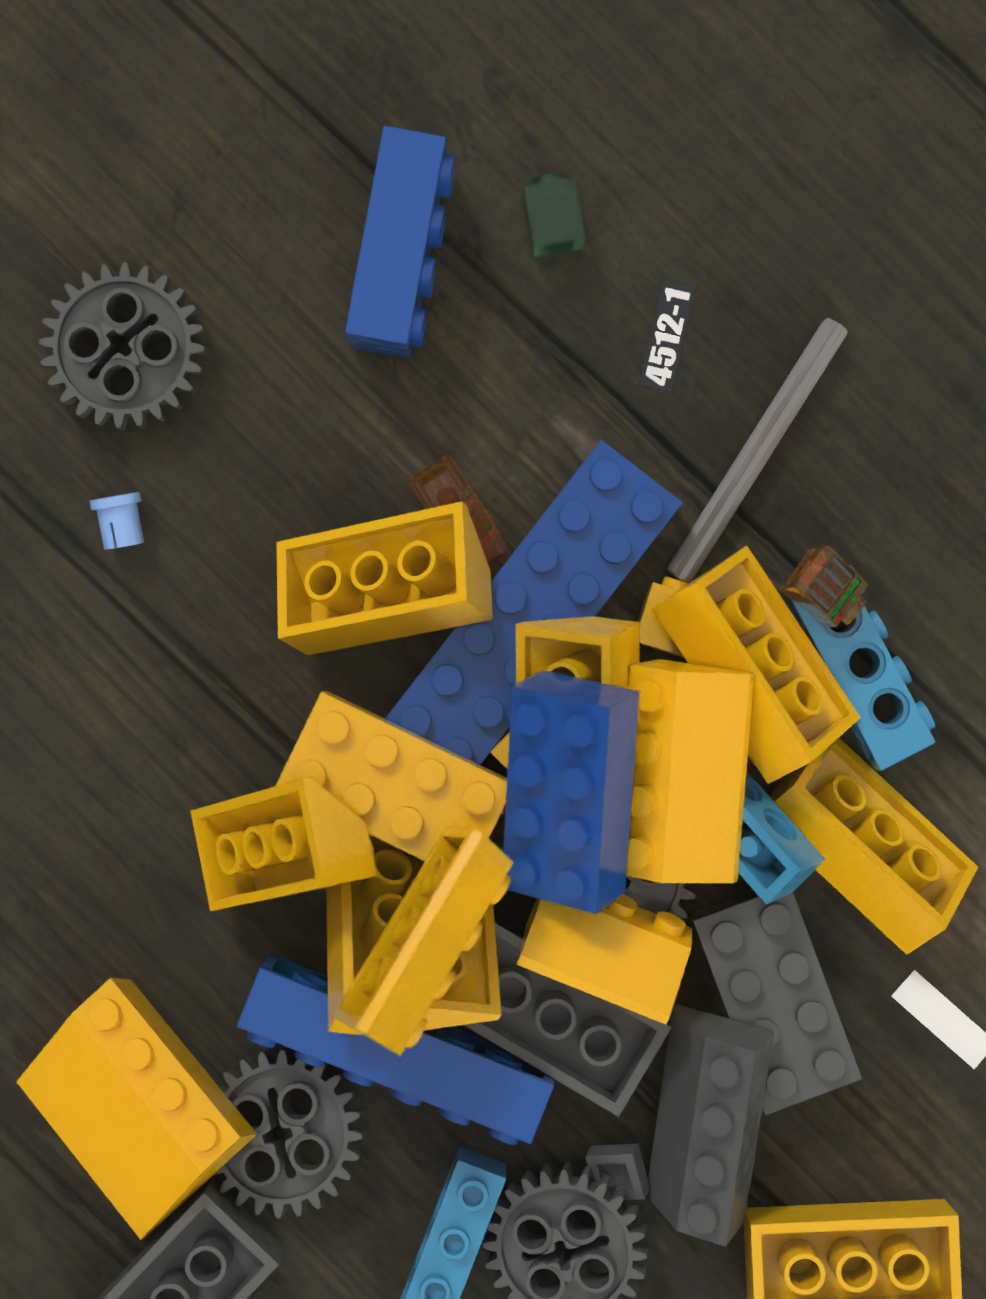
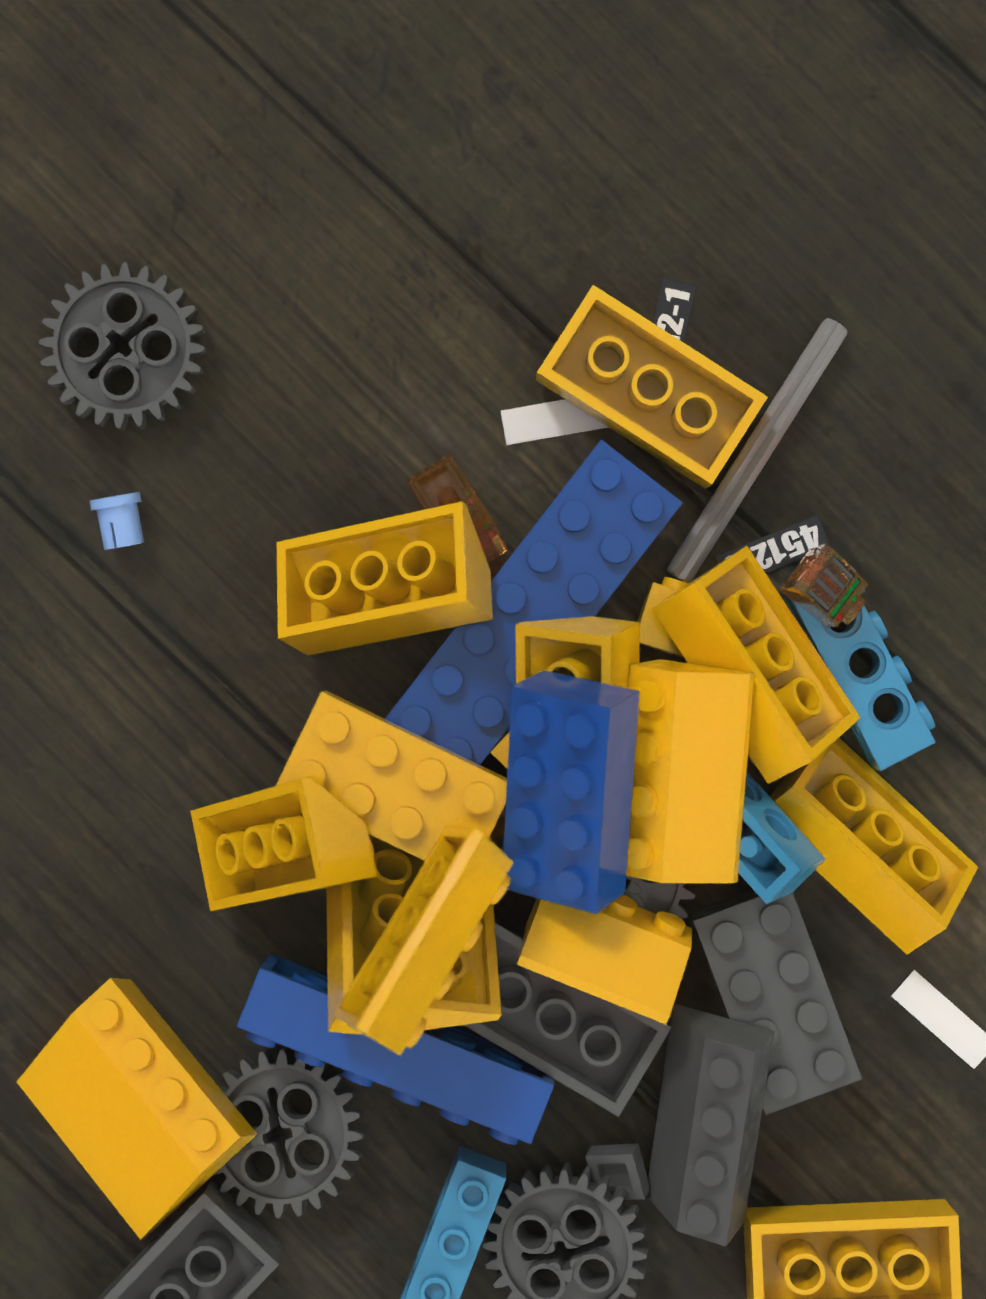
(398, 242): blue brick -> none
(546, 421): none -> white sticker
(553, 214): clear green brick -> none
(650, 387): none -> yellow brick
(785, 544): none -> sticker

